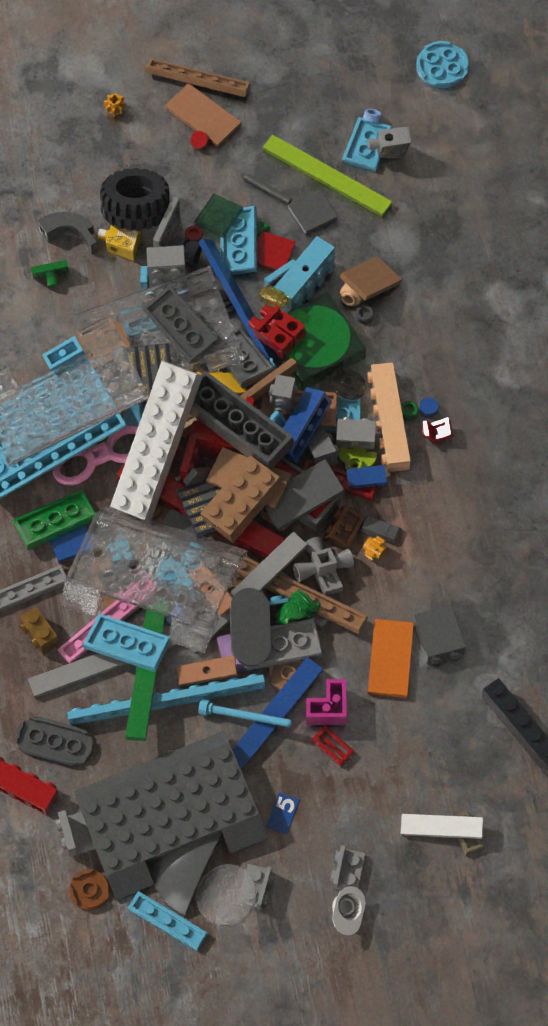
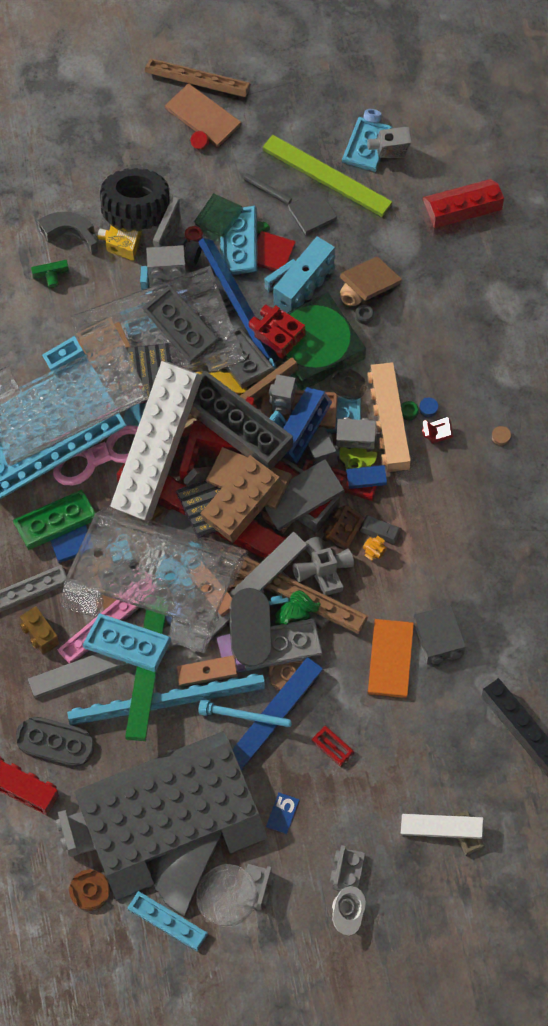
(115, 104): light orange gear -> none
(273, 297): clear yellow brick -> none
(331, 709): dark pink brick -> none
(442, 64): medium azure tile -> none
(464, 203): none -> red slope
(501, 435): none -> medium nougat tile

